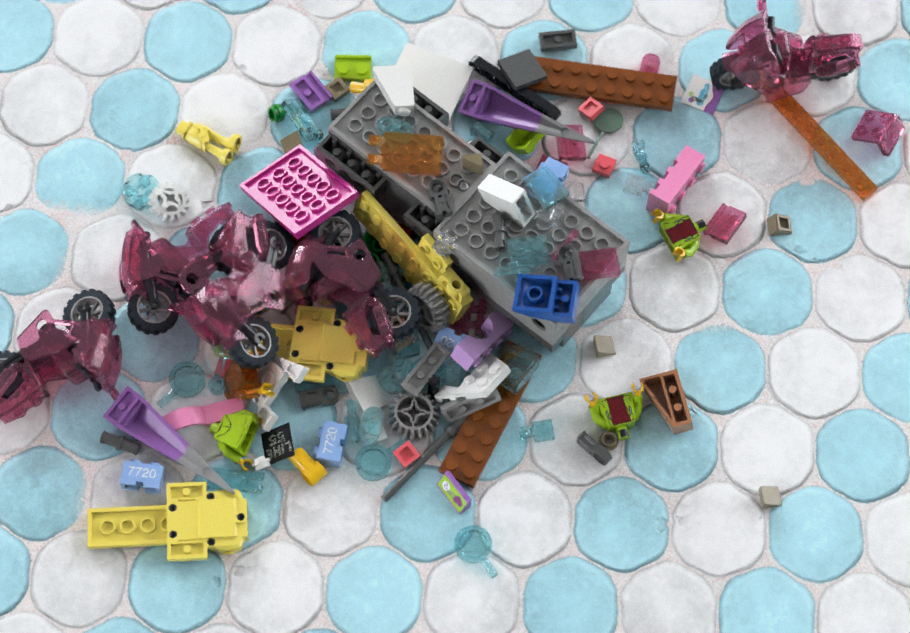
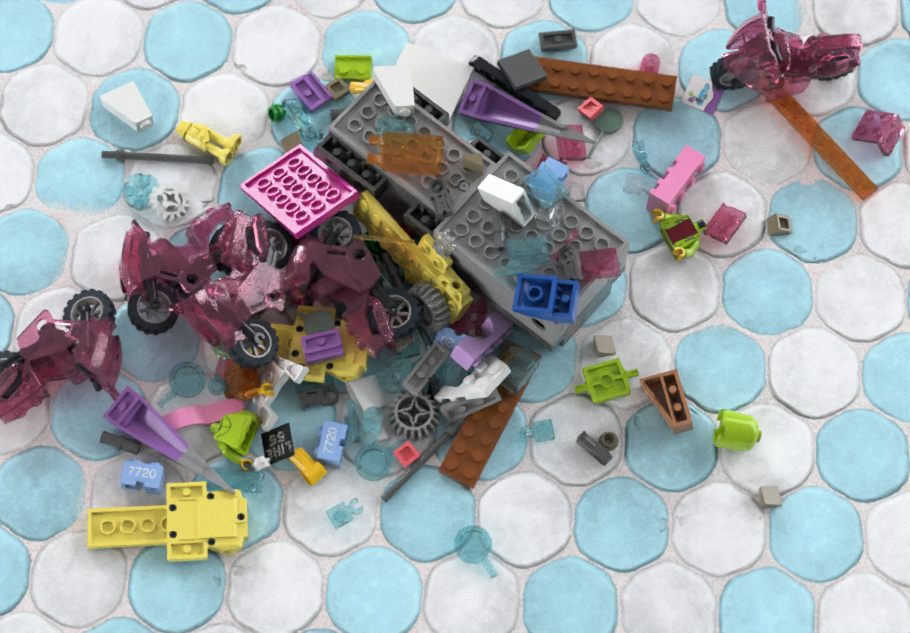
(121, 155): none -> dark grey bar
(128, 106): none -> white slope
(316, 321): none -> sand green piece
(322, 346): none -> medium lavender plate
(342, 514): none -> clear light blue plate
(386, 239): none -> clear yellow piece
(454, 492): slope -> none
(604, 165): coral plate -> none
(606, 381): none -> lime plate
(617, 412): torso -> none
(736, 431): none -> lime cylinder

